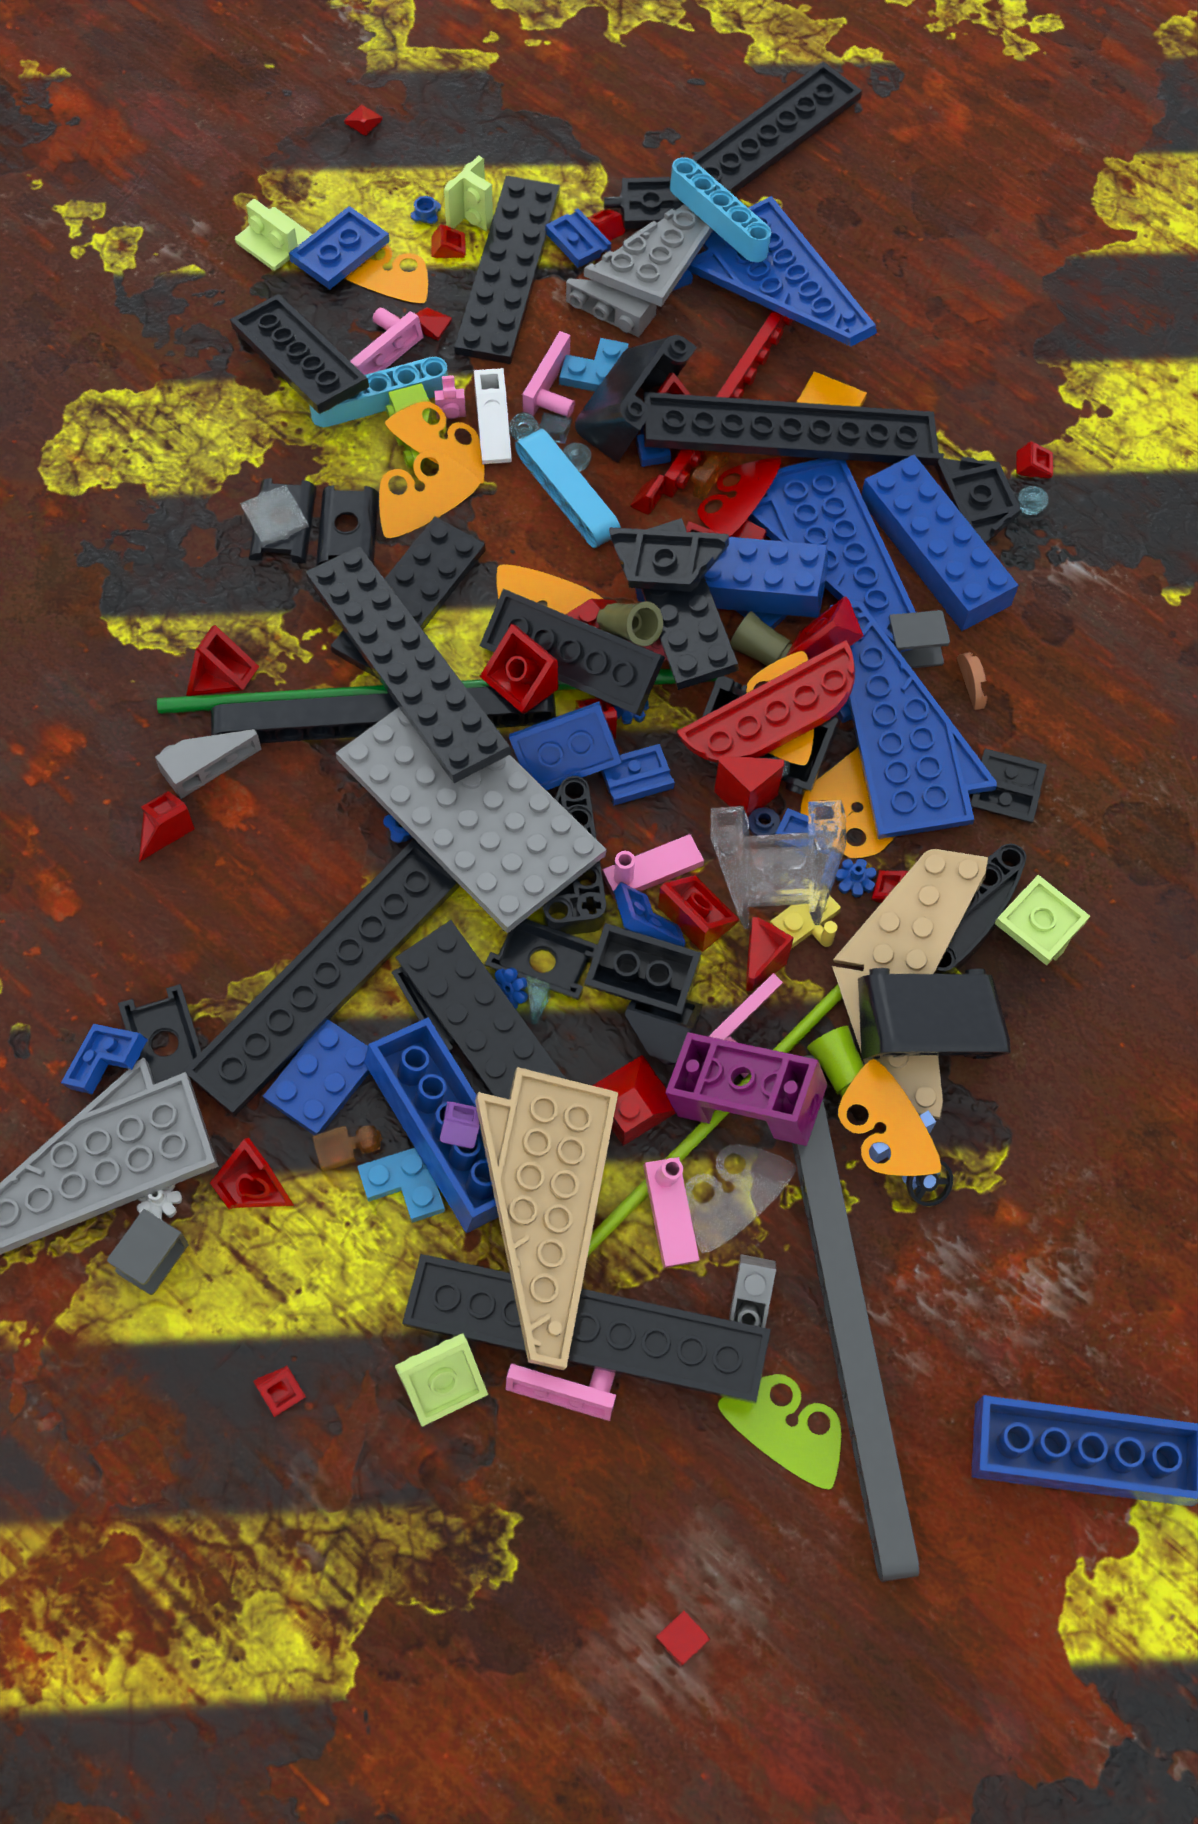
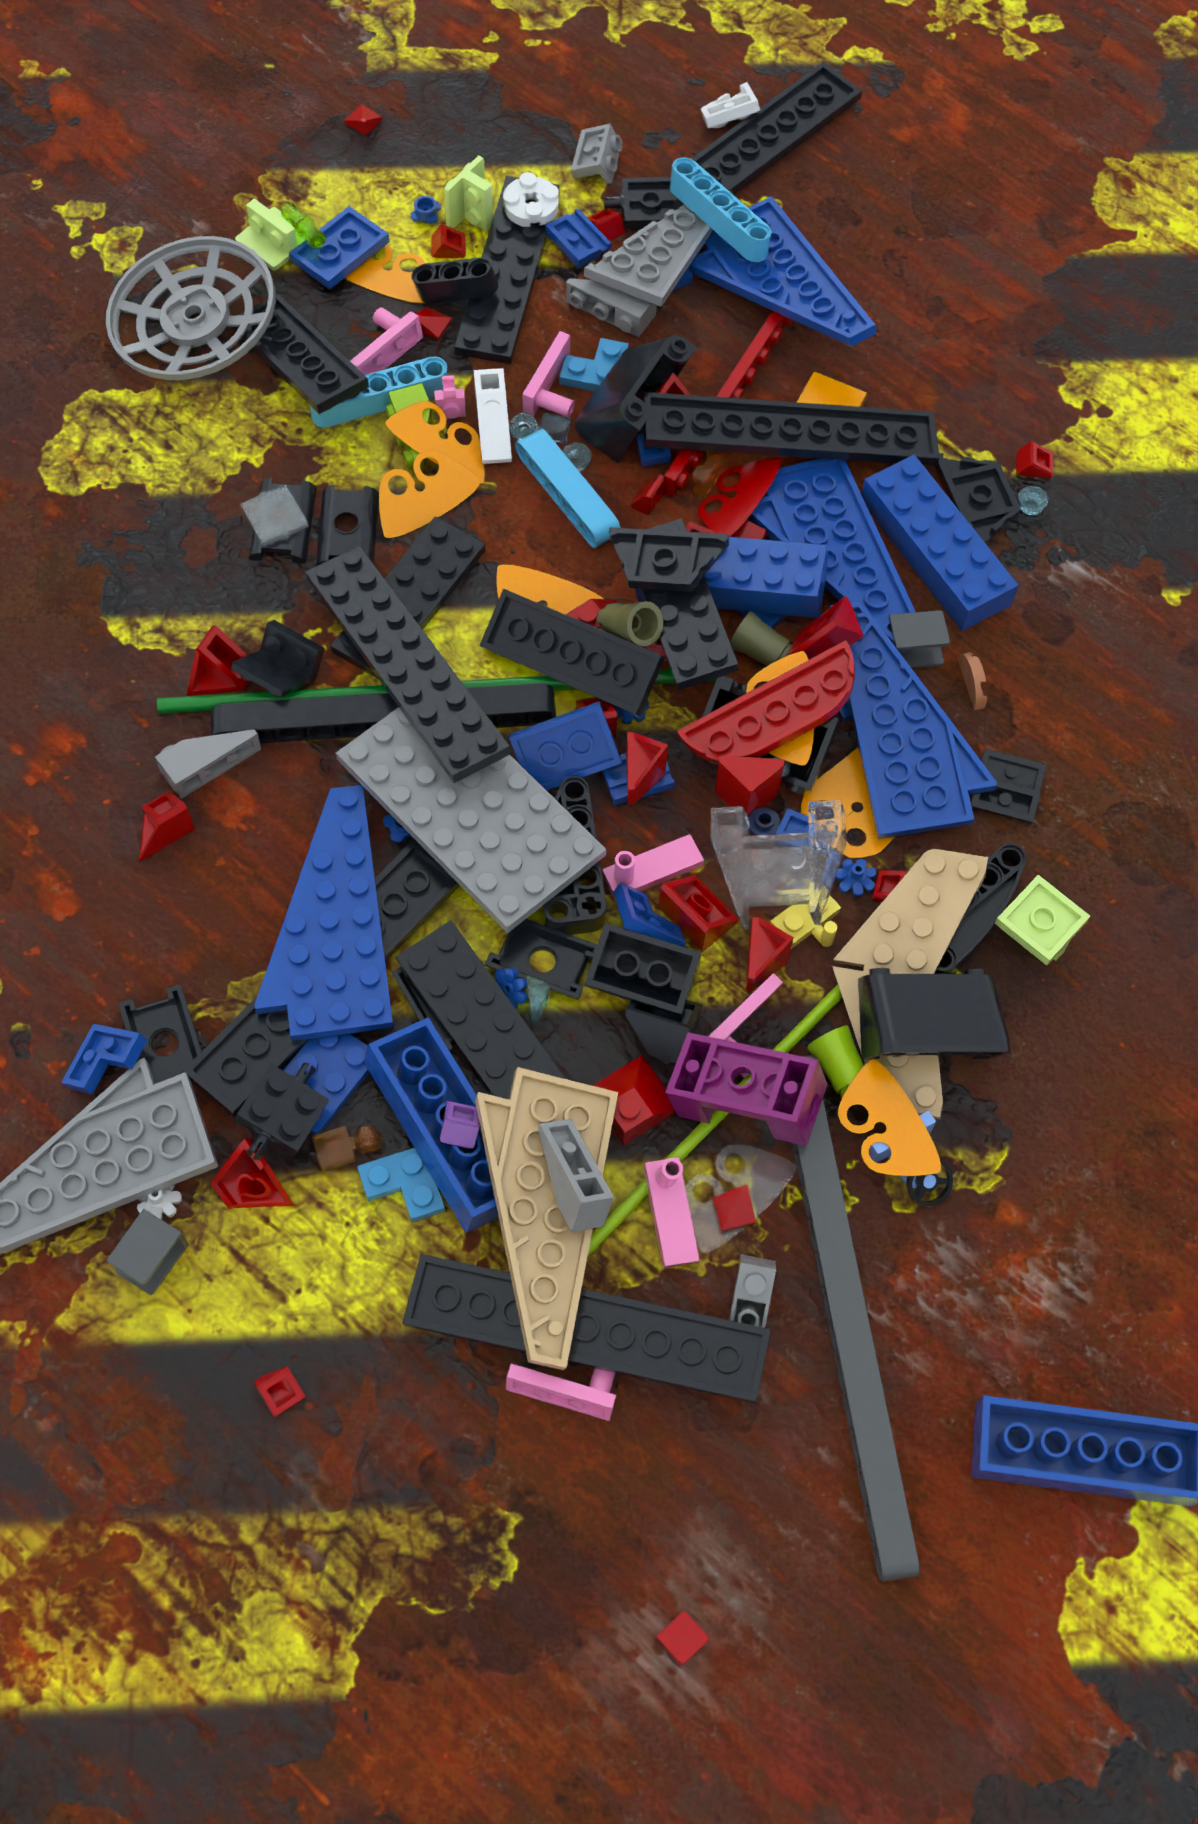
(189, 300): none -> light grey dish
(281, 1110): none -> black plate
(283, 662): none -> black bracket
(303, 225): none -> clear neon green pin
(331, 944): none -> blue wing
(441, 1379): yellowish green bracket -> none
(455, 280): none -> black beam
(521, 670): red slope -> none
(534, 188): none -> white plate
(574, 1176): none -> light grey slope
(597, 153): none -> light grey bracket
(645, 764): none -> red slope
(727, 109): none -> white wing
(734, 1208): none -> red slope
(795, 1448): lime piece -> none

